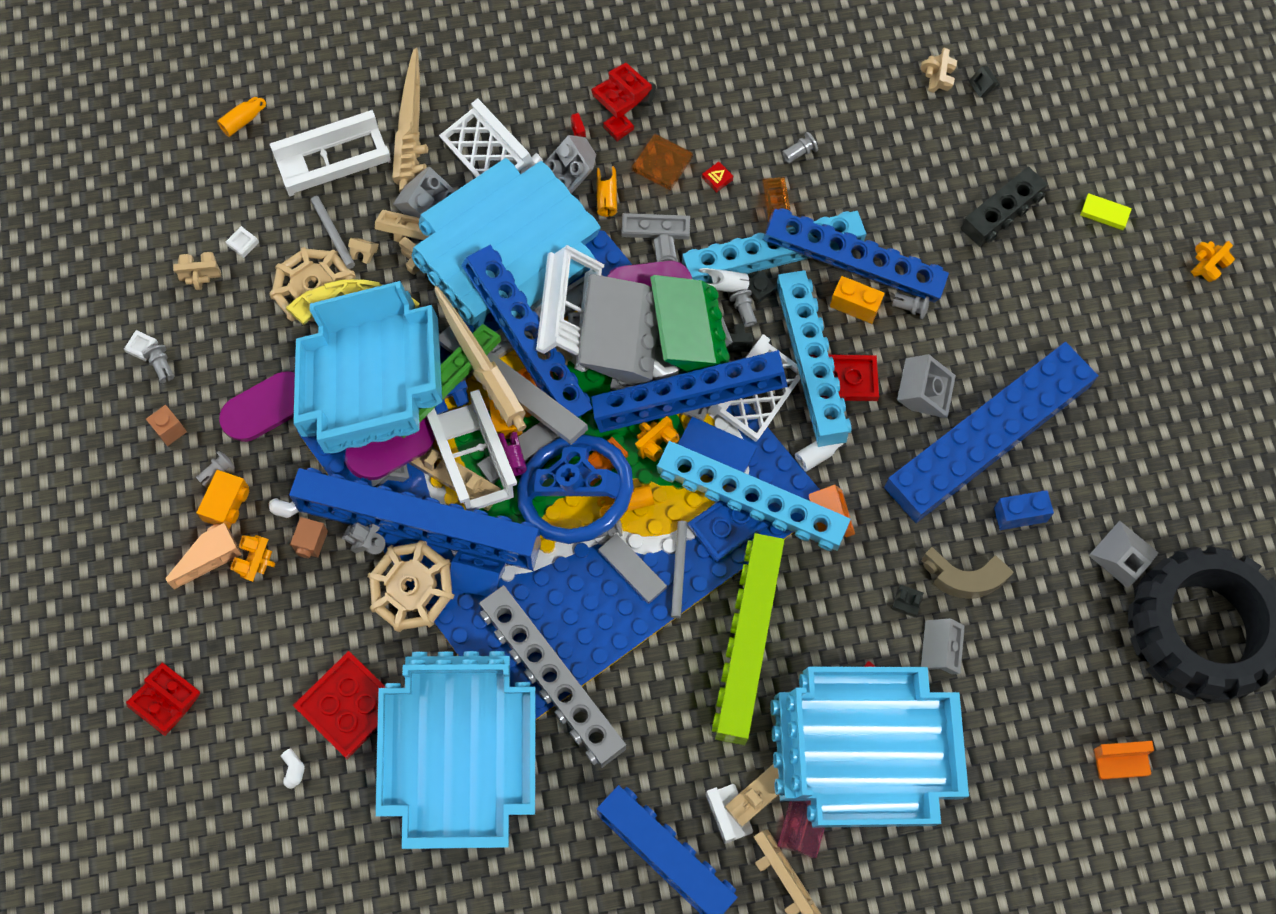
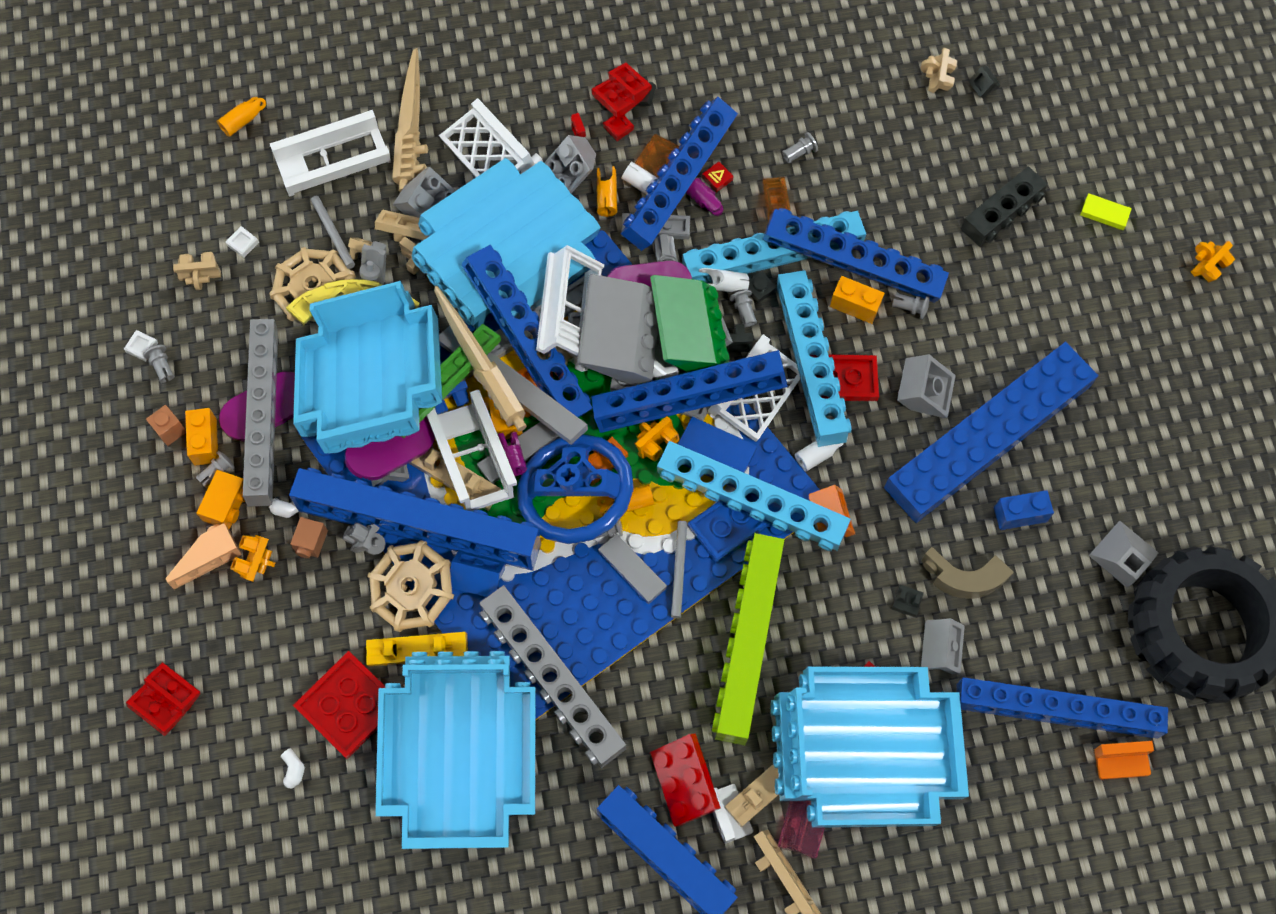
(201, 436): none -> light orange brick
(260, 413): none -> light grey brick
(373, 262): none -> light grey hips
(381, 650): none -> yellow hinge
(638, 177): none -> white piece
(644, 234): none -> blue brick
(685, 780): none -> red plate
(705, 197): none -> magenta hinge
(1063, 708): none -> blue brick

